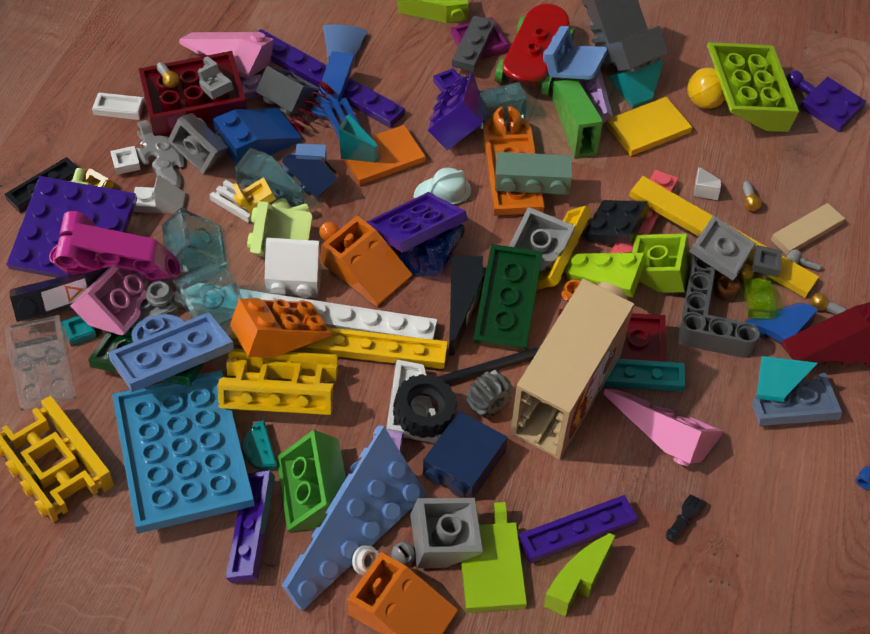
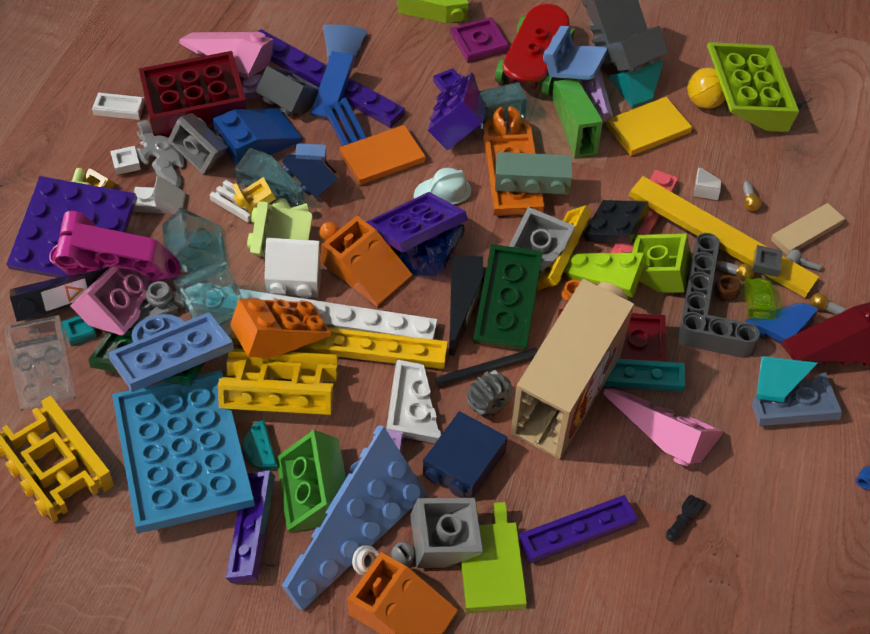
(21, 195): black tile -> none
(170, 78): pearl gold piece -> none
(213, 81): light grey slope -> none
(327, 89): dark red piece -> none
(356, 143): teal slope -> none
(427, 386): black tyre -> none
(473, 43): dark grey plate -> none
(578, 575): lime slope -> none
(722, 247): light grey tile -> none
(828, 101): dark purple plate -> none

